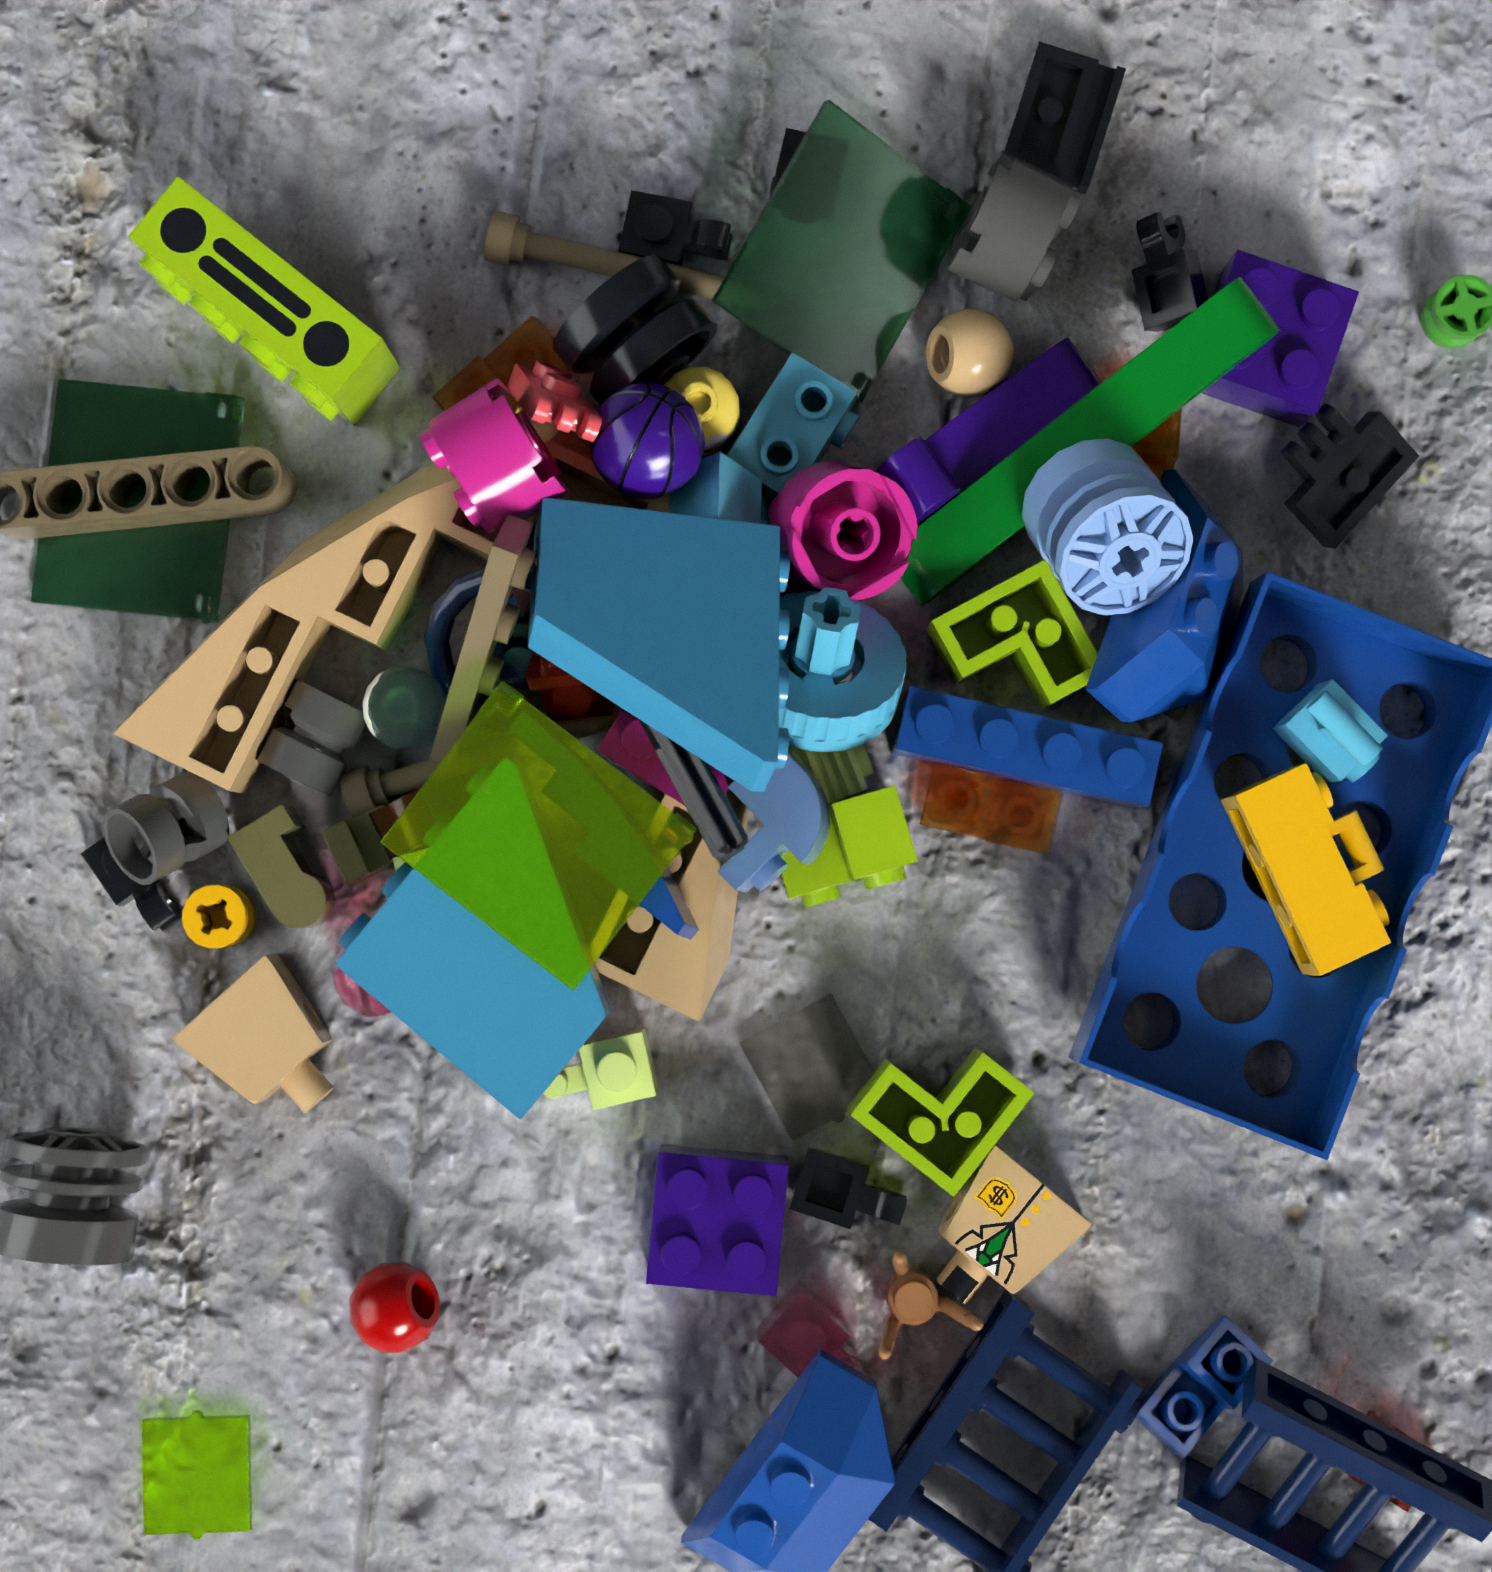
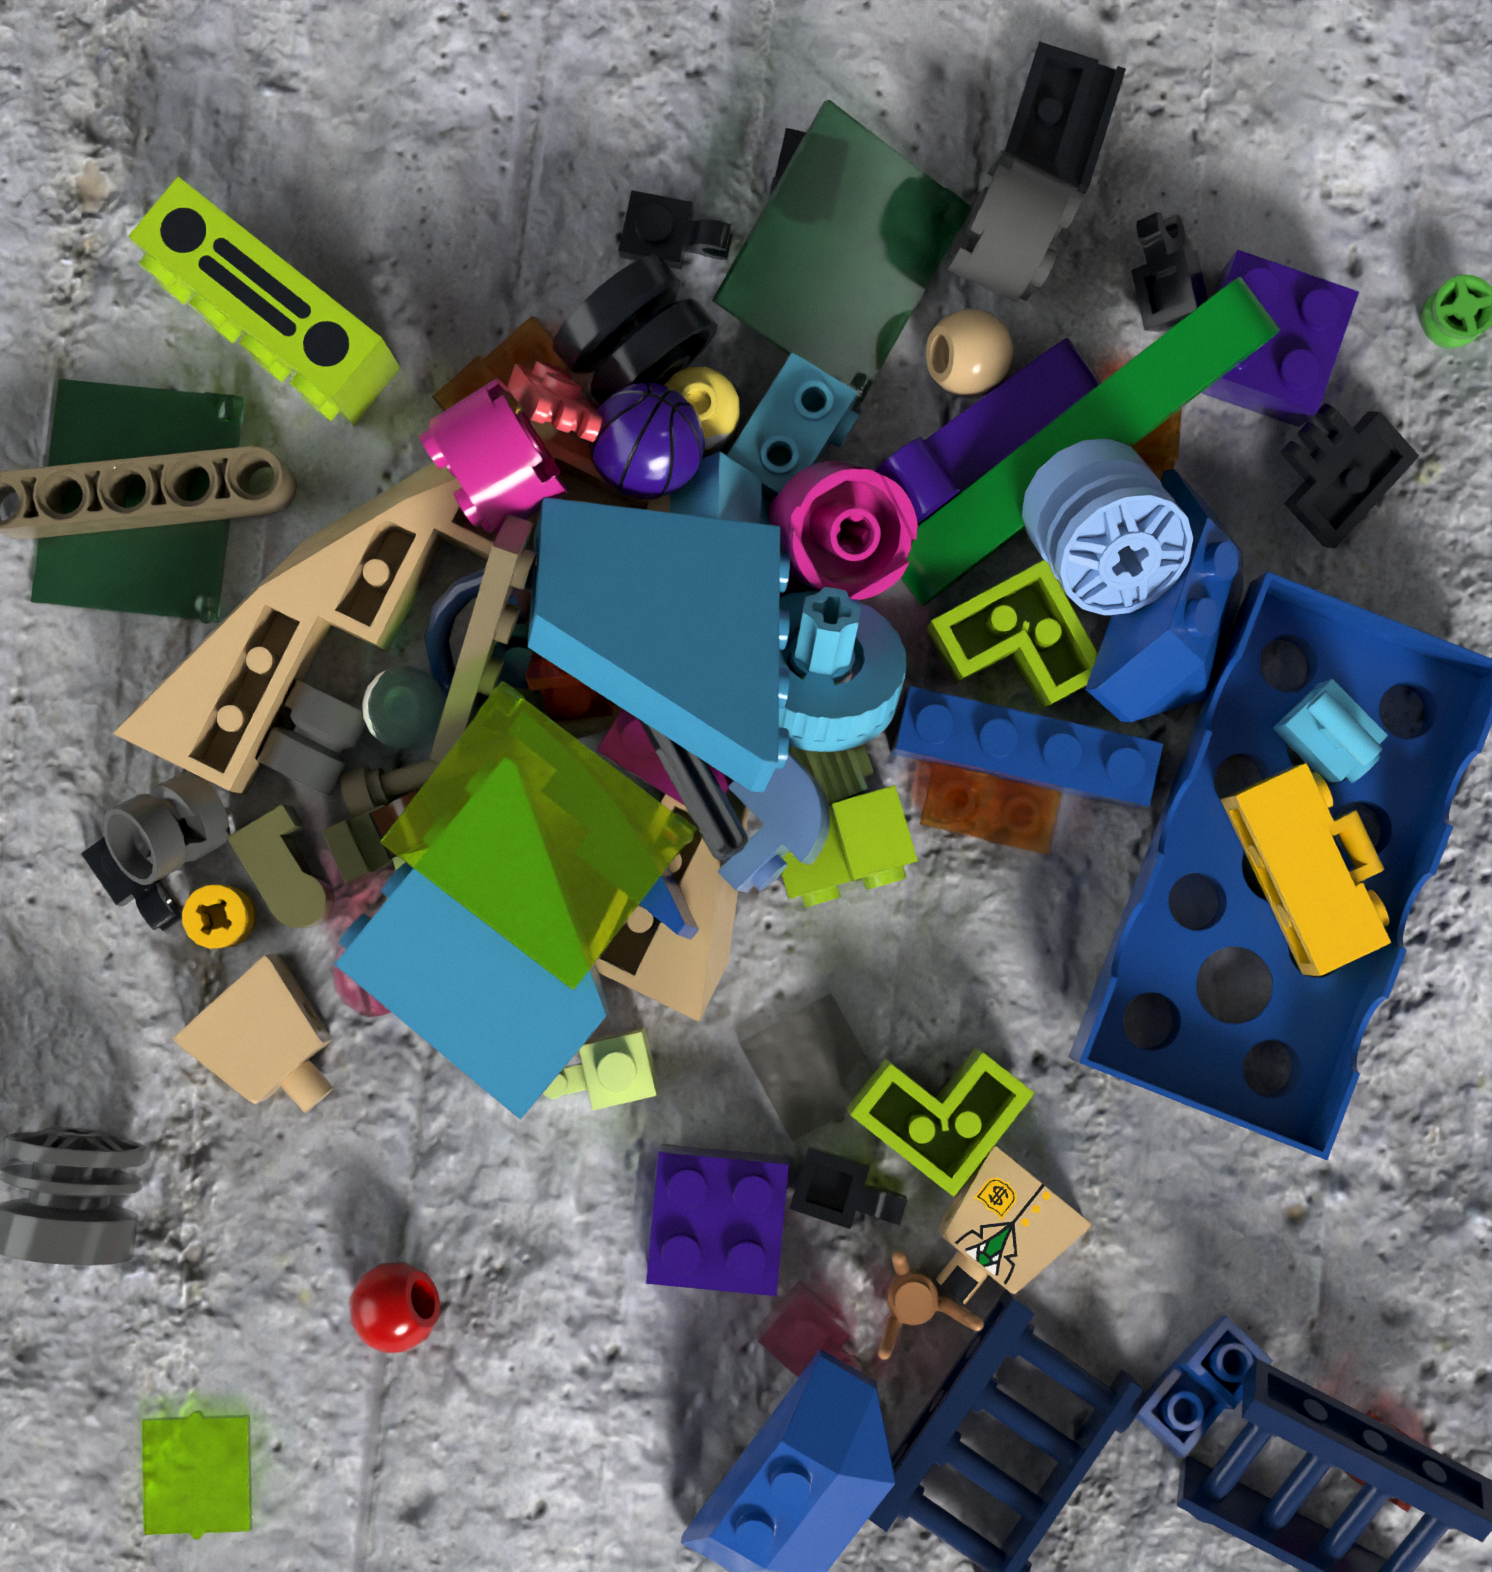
(513, 240): dark tan piece -> none

